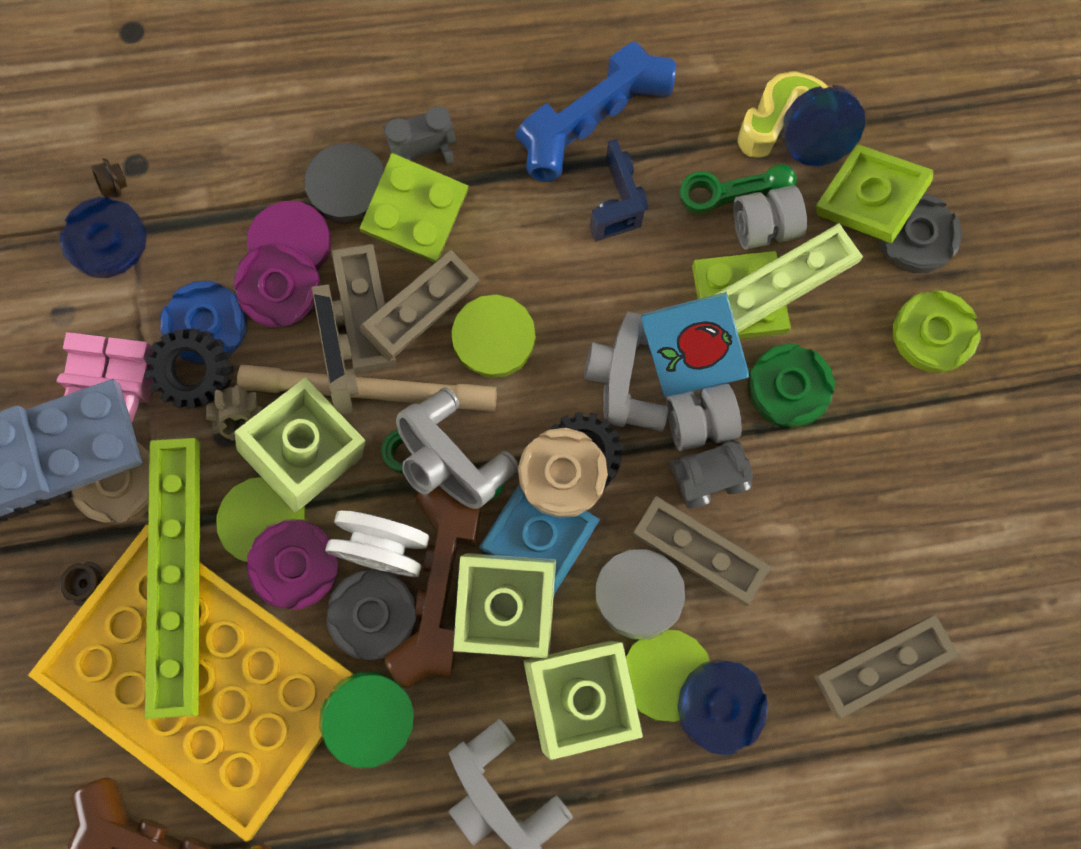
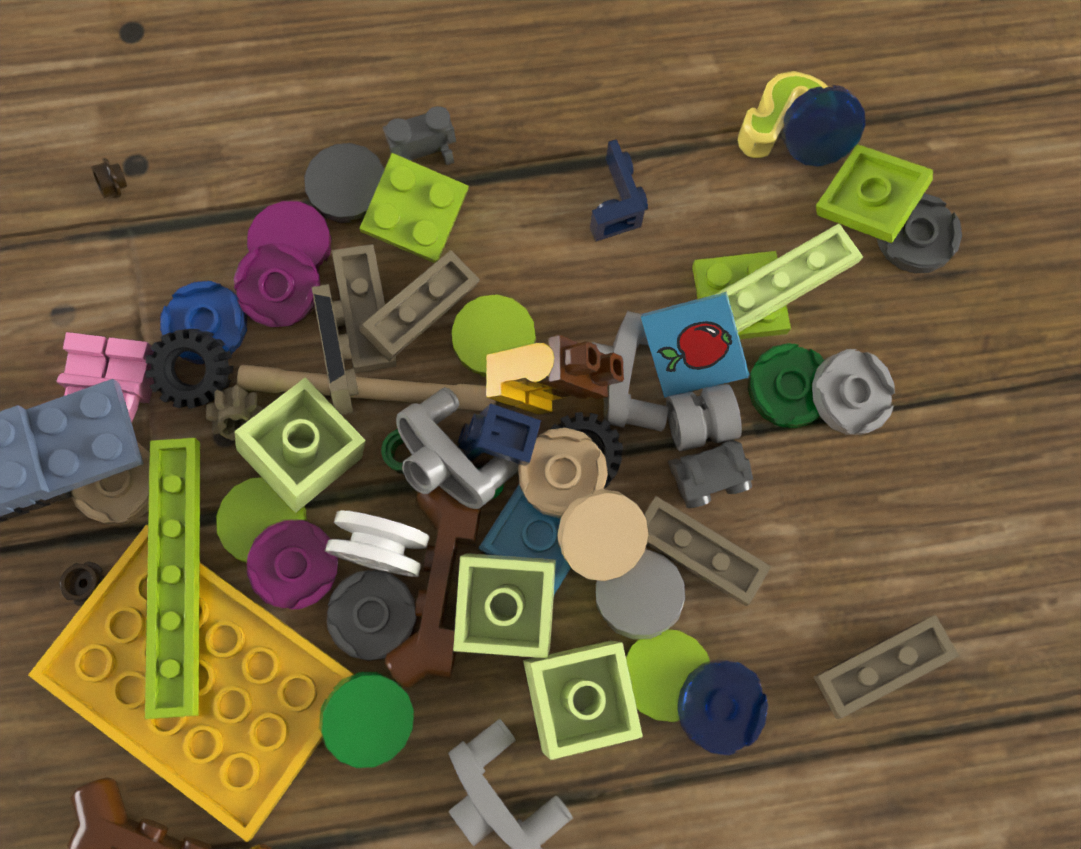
(103, 237): clear blue tile -> none
(500, 435): none -> dark blue bracket
(544, 372): none -> hips
(602, 535): none -> tan tile
(629, 74): blue plate -> none
(724, 193): green piece -> none
(776, 216): light grey wheel -> none
(853, 392): none -> light grey tile
(936, 331): lime tile -> none

